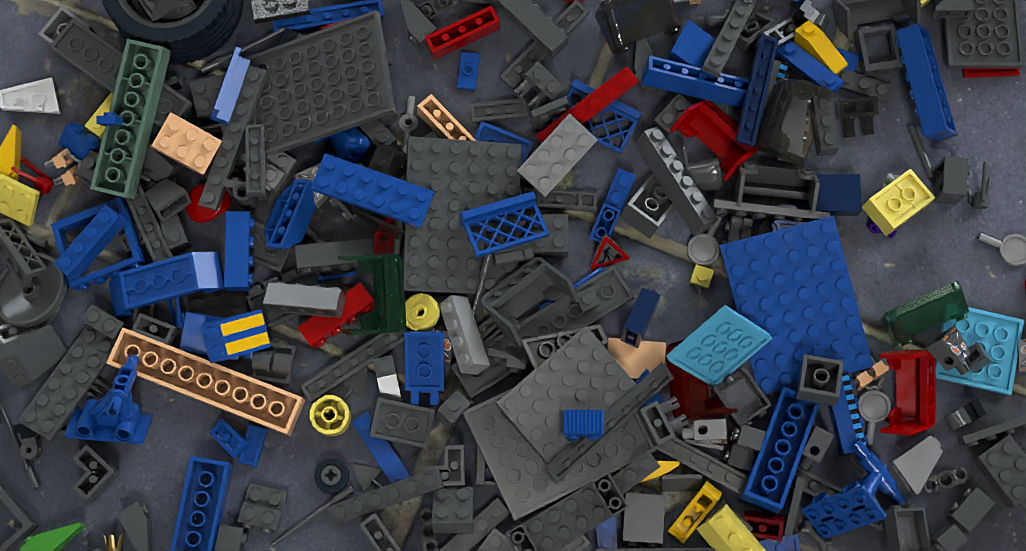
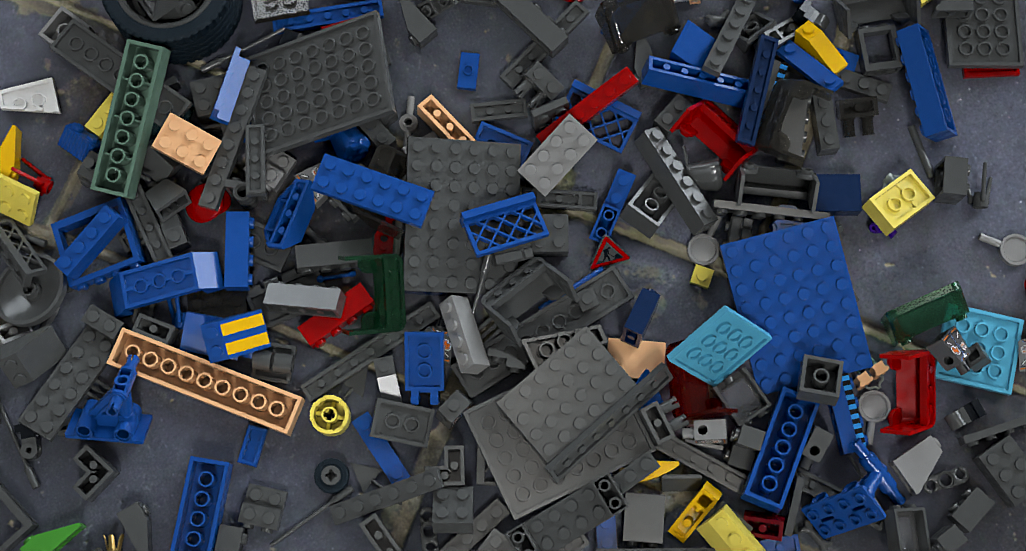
(63, 159): light nougat piece -> none
(109, 119): blue plate -> none
(228, 437): blue plate -> none
(418, 303): light yellow plate -> none
(462, 32): red brick -> none
(583, 424): blue brick -> none

